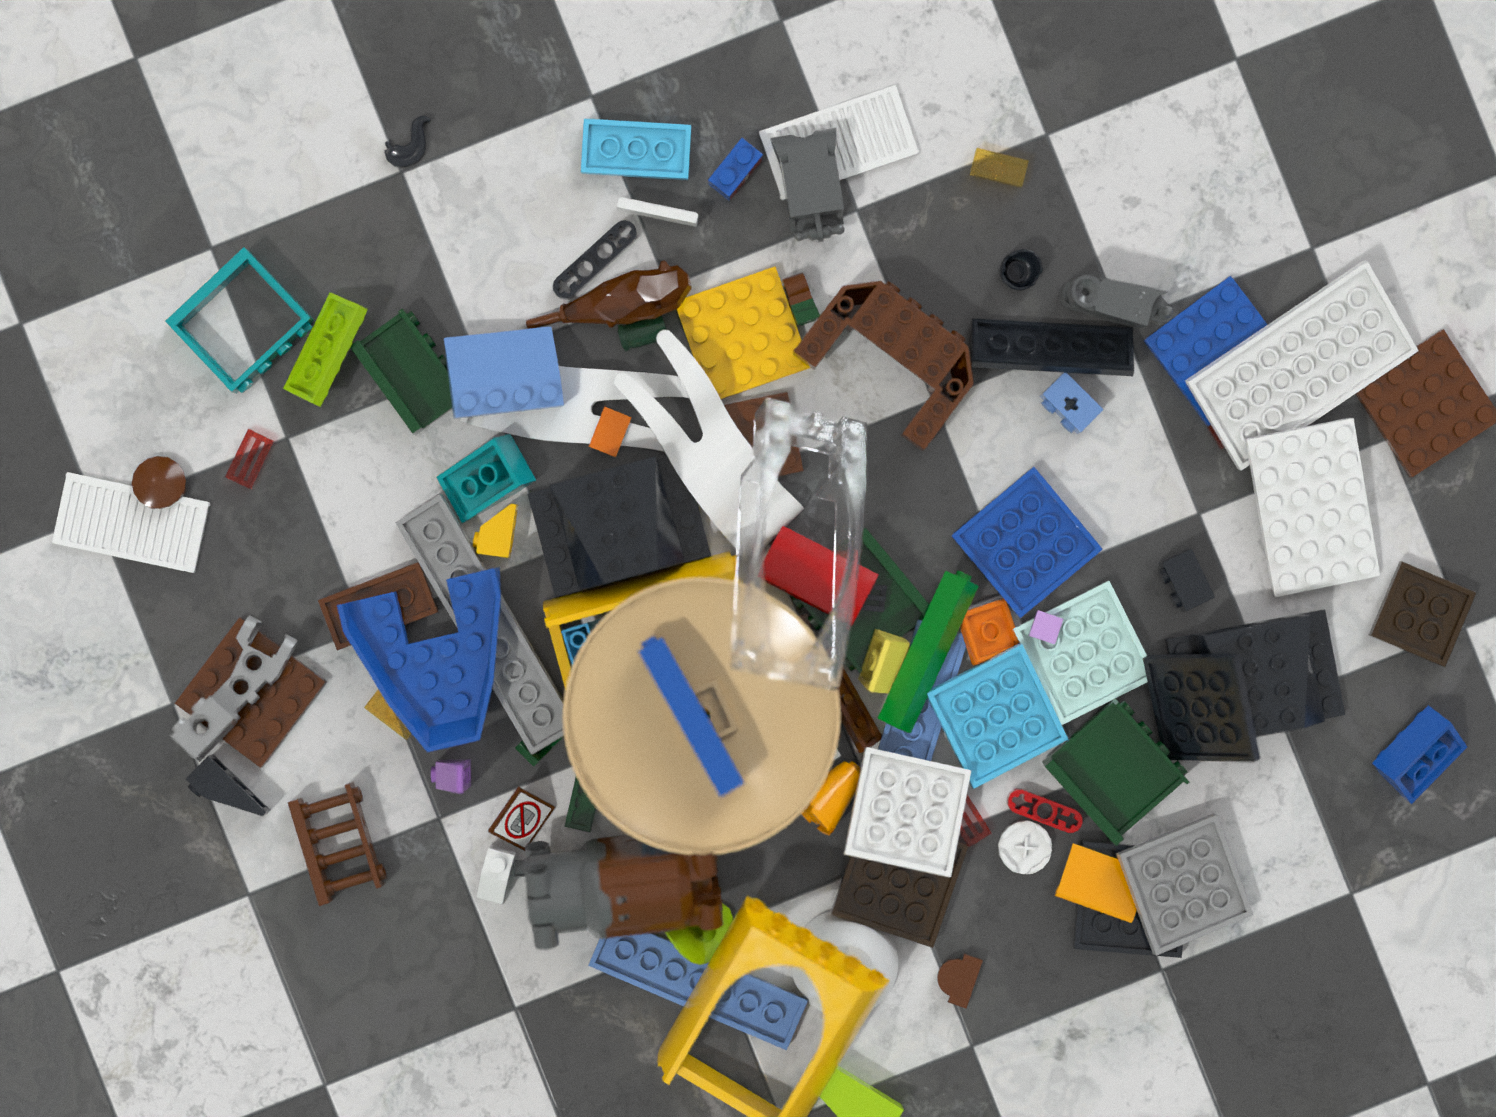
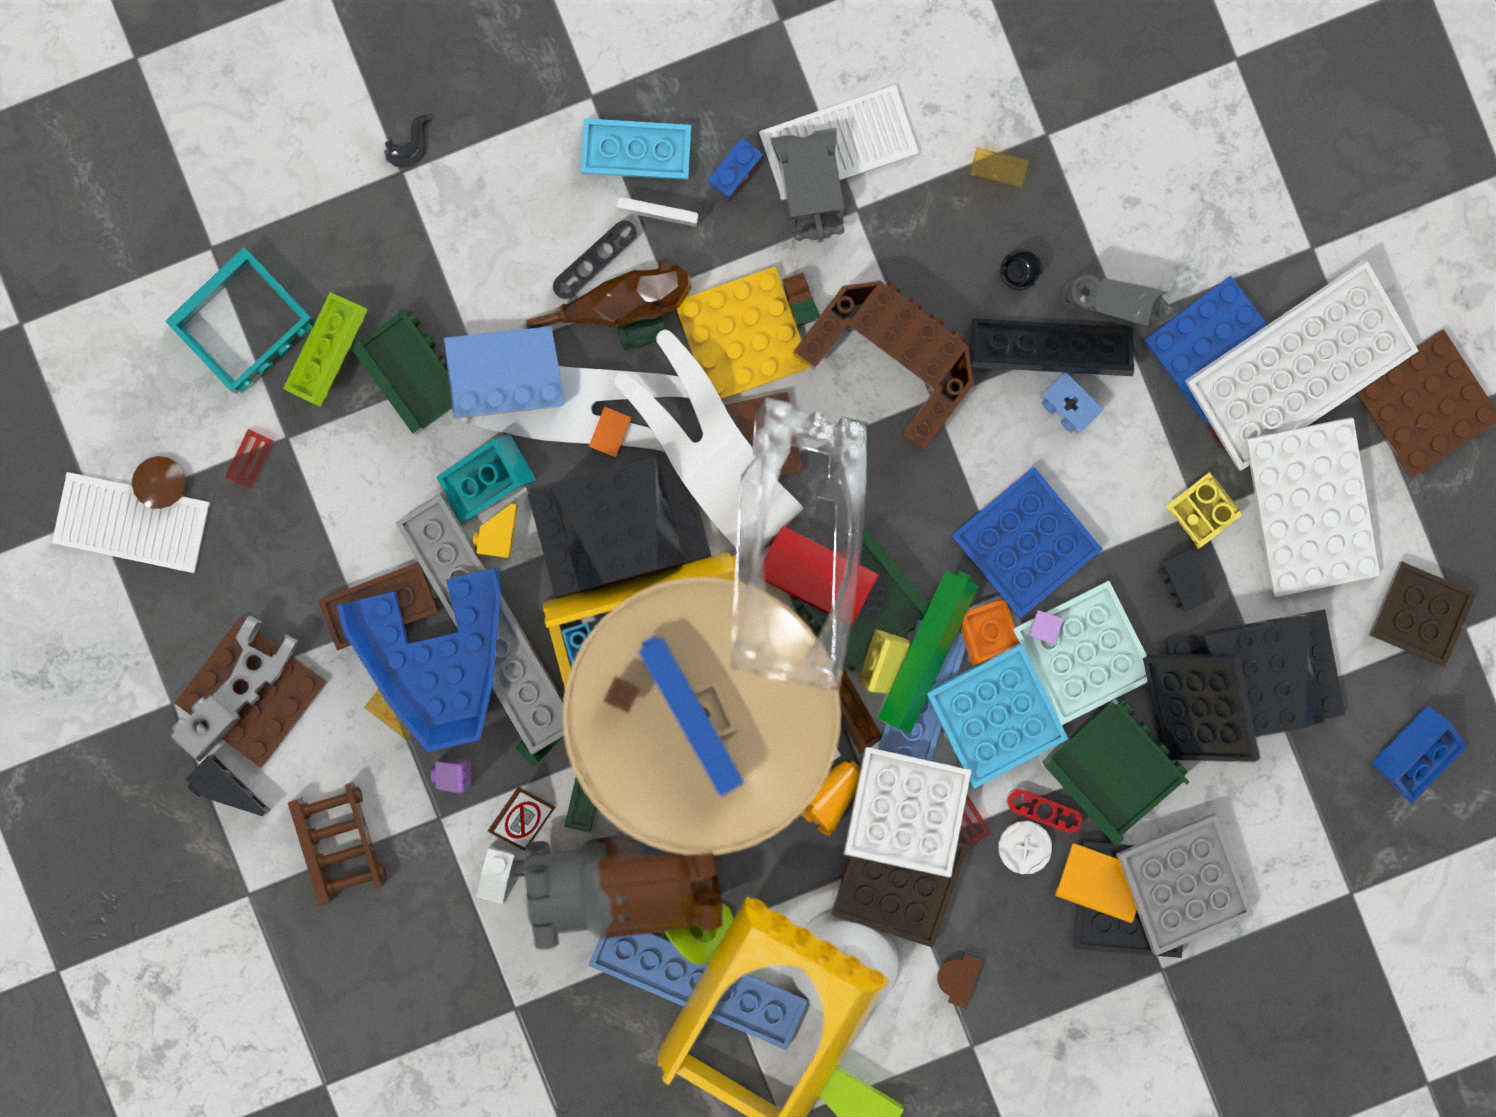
(621, 694): none -> reddish brown plate
(1202, 512): none -> light yellow slope

